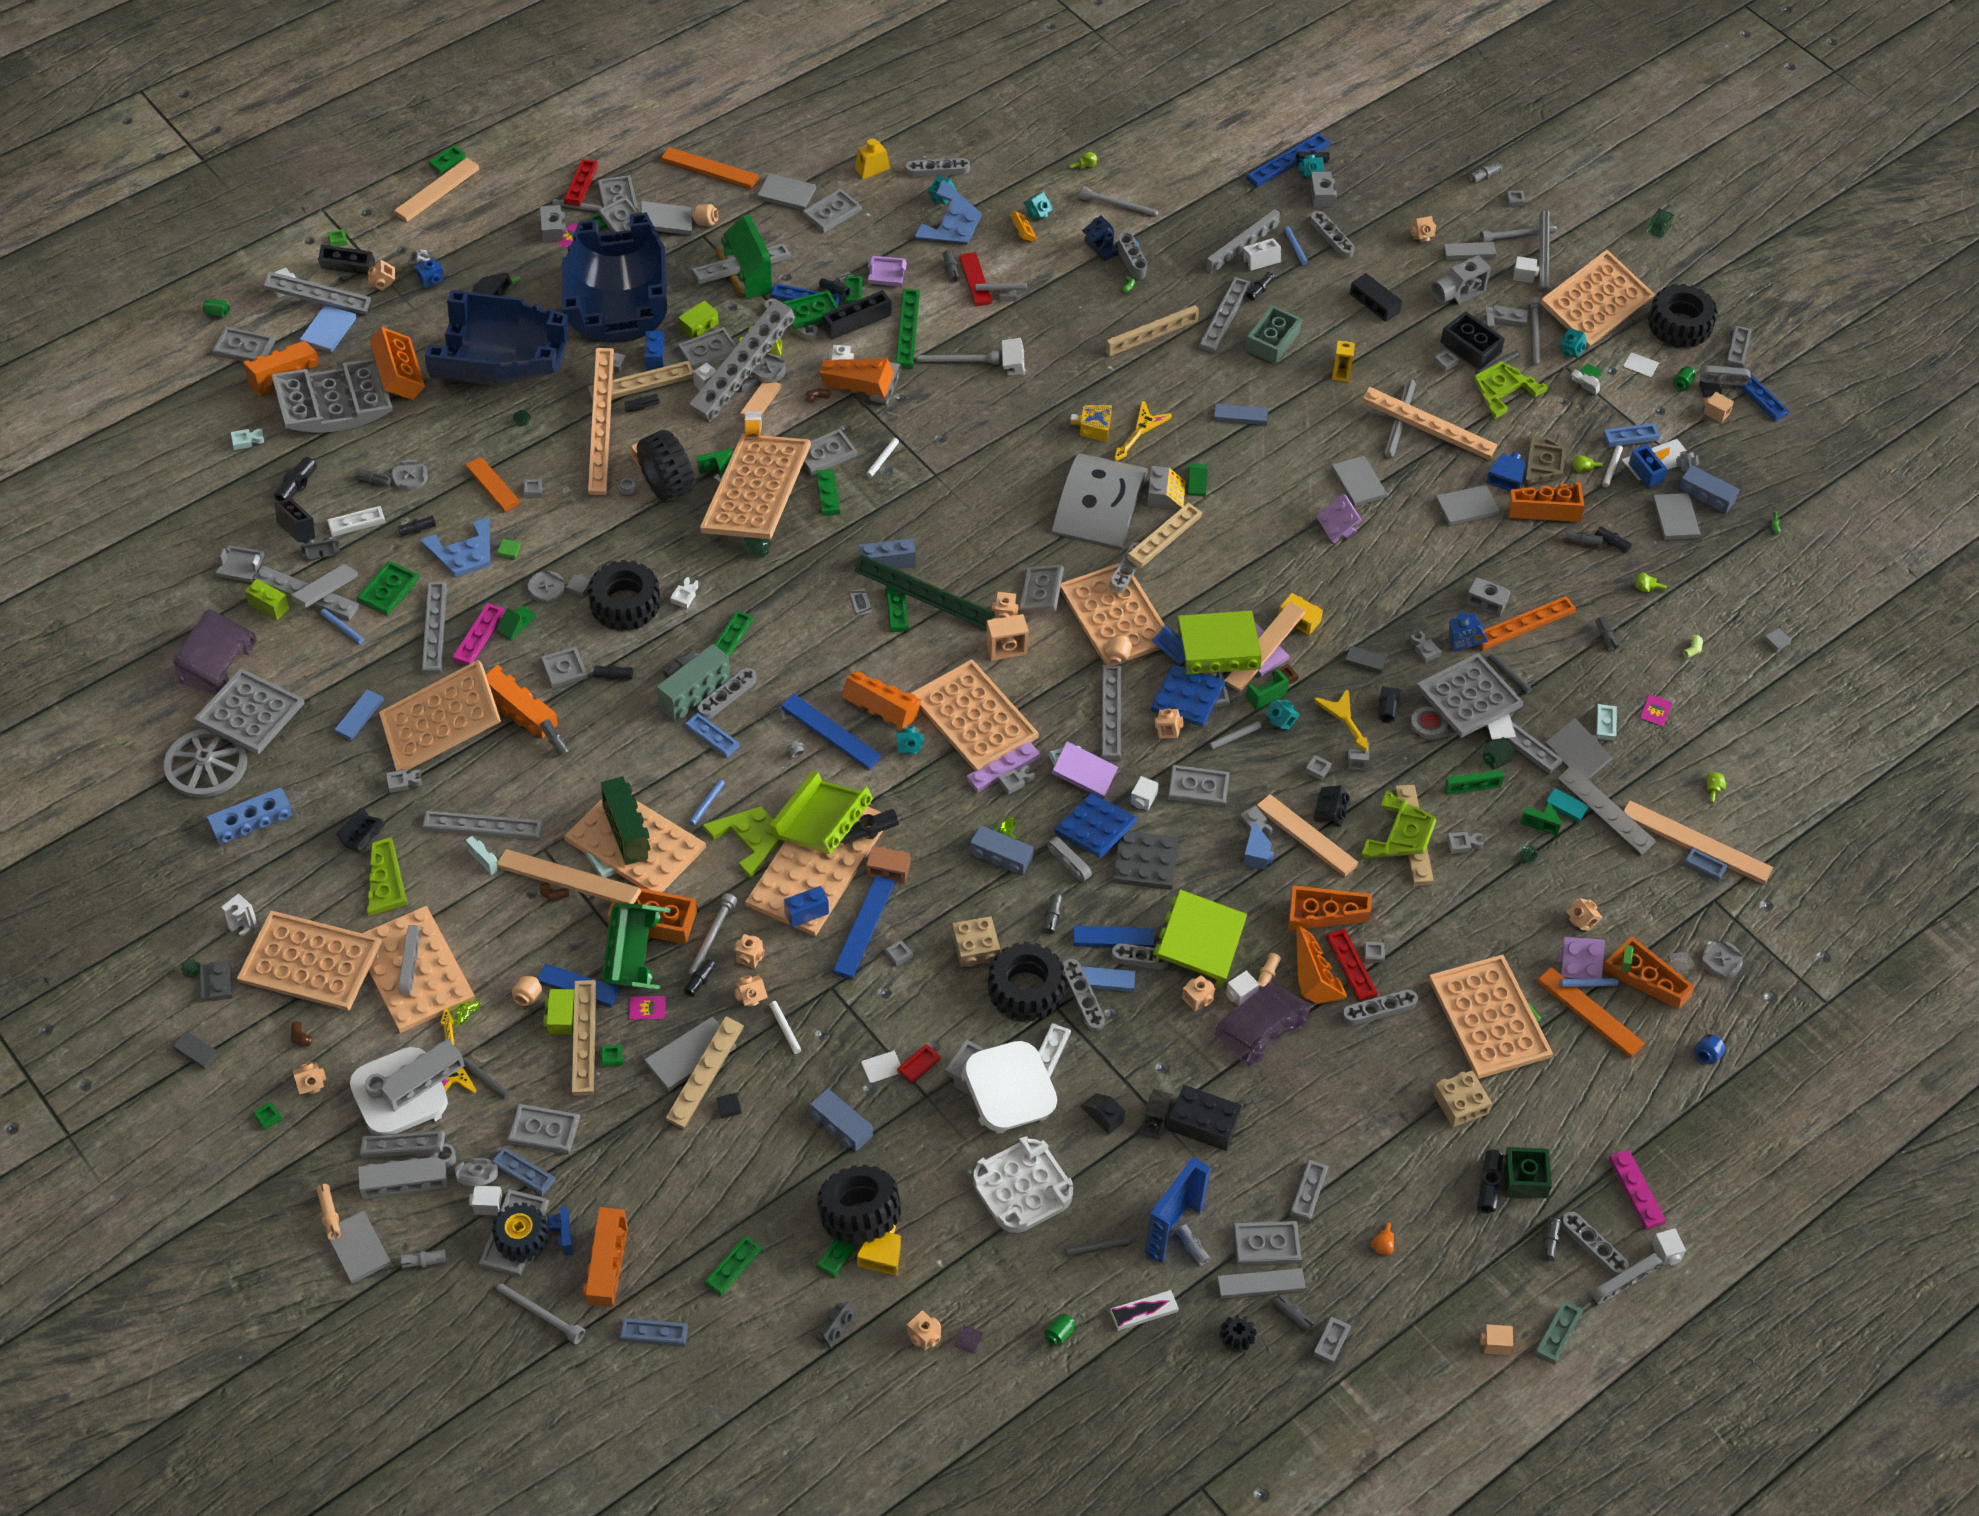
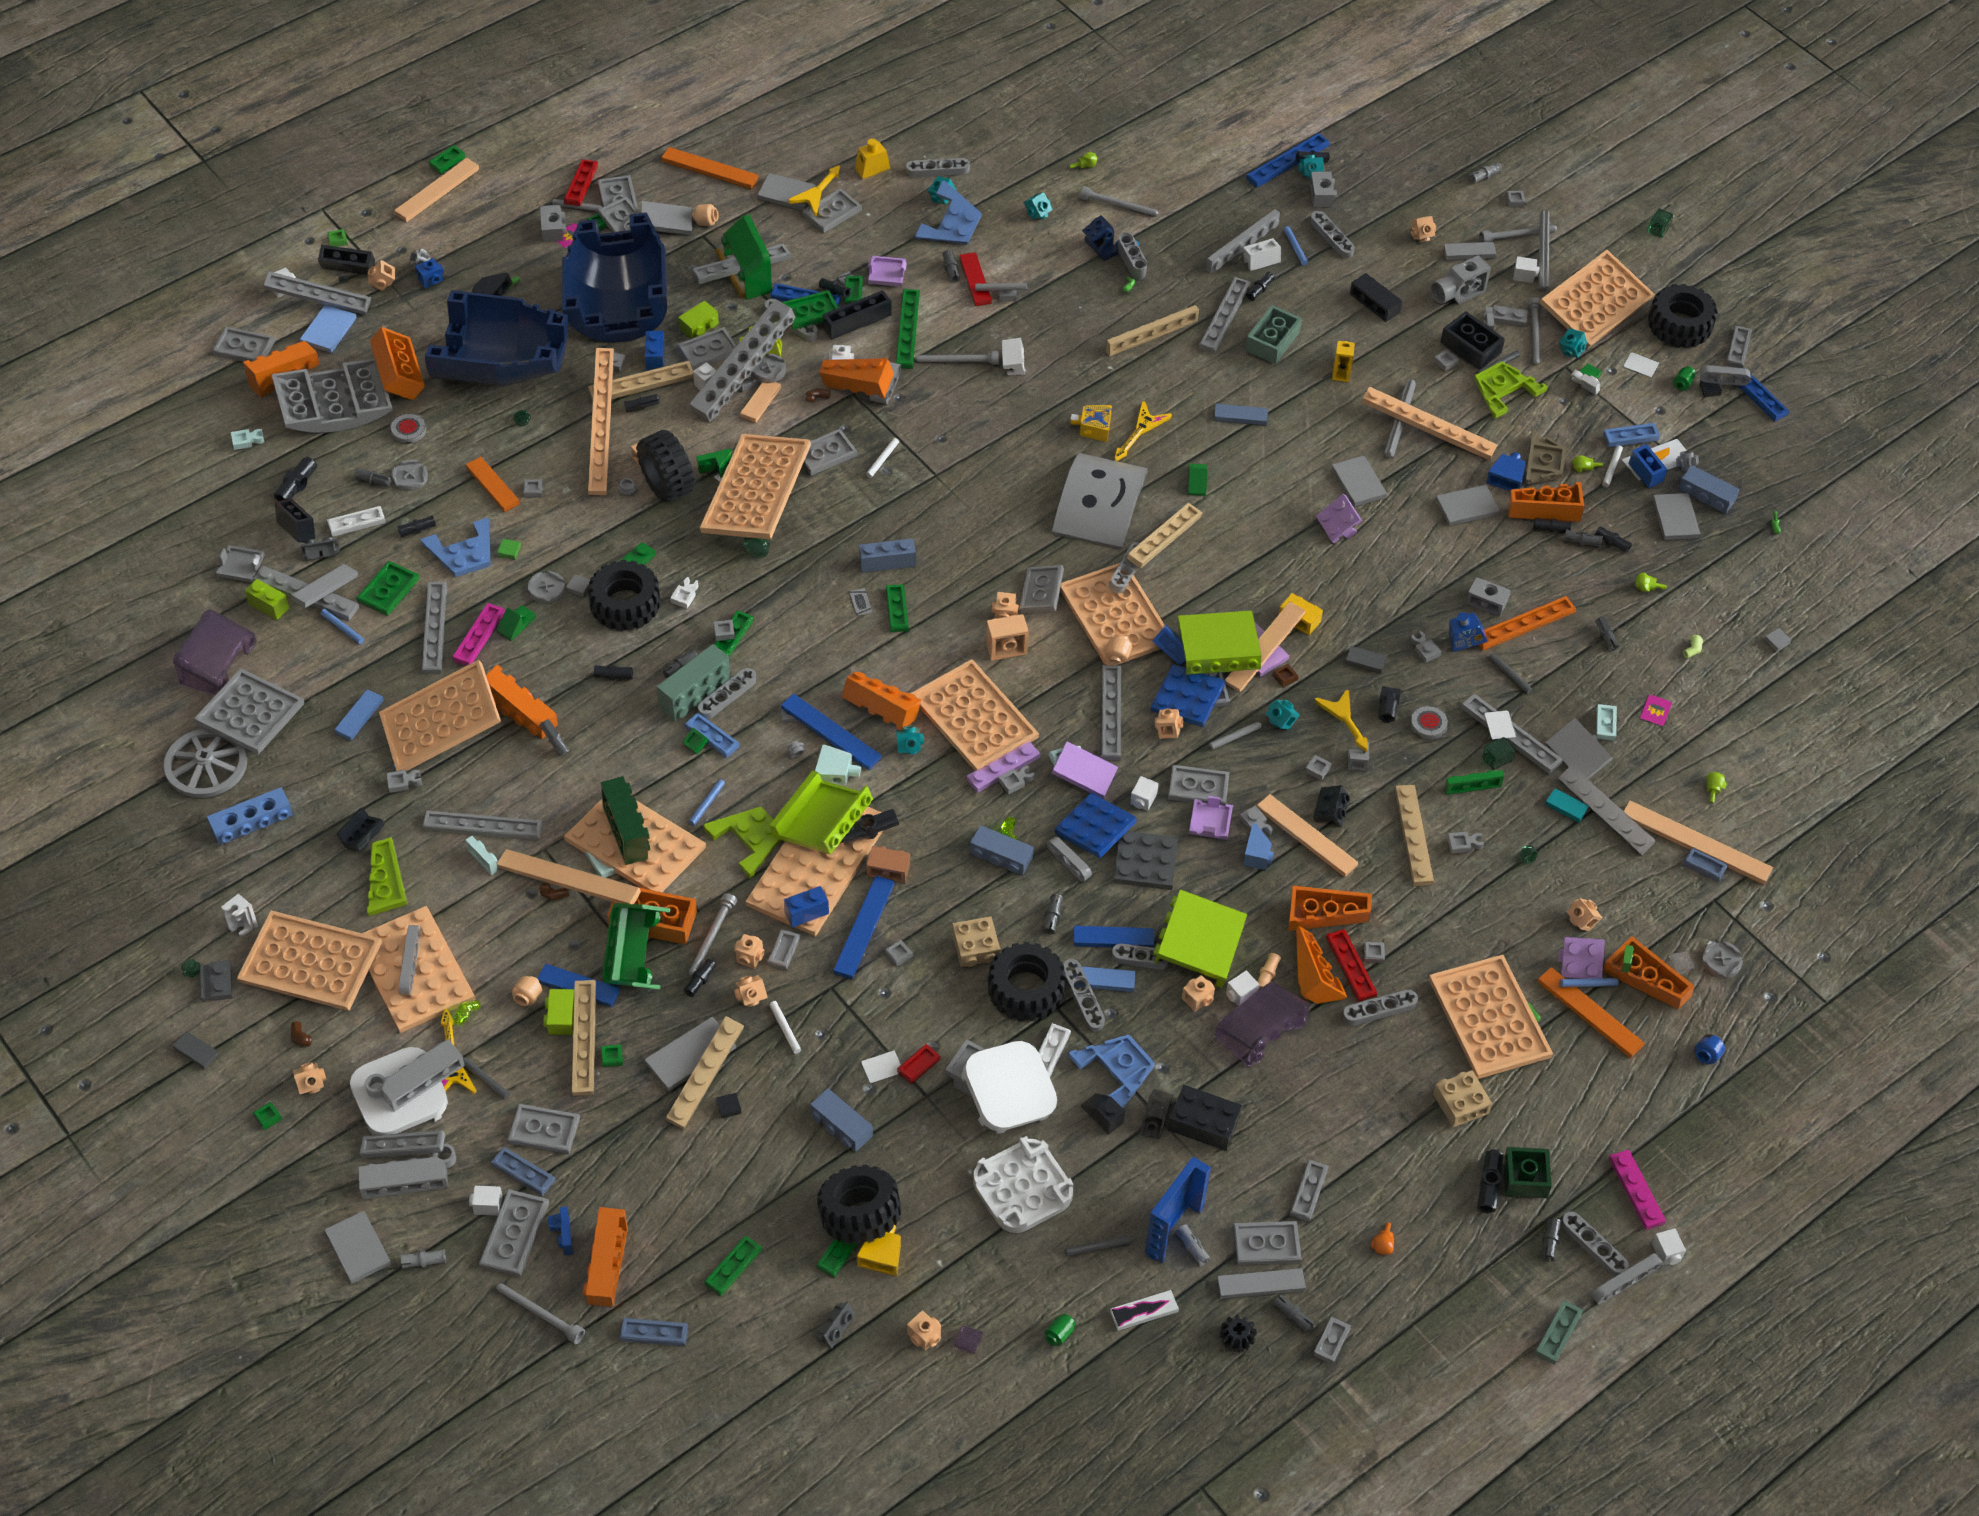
(216, 308): green brick -> none
(330, 1218): light nougat pin -> none
(408, 428): none -> tile
(476, 1172): light grey tile -> none
(520, 1232): black wheel -> none
(564, 667): light grey tile -> none
(641, 554): none -> green plate
(647, 1007): dark pink sticker -> none
(695, 740): none -> green tile
(724, 630): none -> light grey plate
(753, 423): light orange leg -> none
(783, 950): none -> light grey tile
(813, 195): none -> yellow piece
(827, 492): green plate -> none
(836, 766): none -> light aqua torso
(923, 591): dark green tile -> none
(1023, 226): light orange plate -> none
(1123, 1060): none -> medium blue wing
(1165, 489): light grey slope -> none
(1211, 818): none -> lavender piece
(1268, 691): green panel -> none
(1409, 833): lime wing -> none
(1469, 695): light grey plate -> none
(1497, 1339): light nougat brick -> none
(1546, 821): green slope -> none
(1552, 525): none -> black pin
(1718, 407): light nougat brick -> none

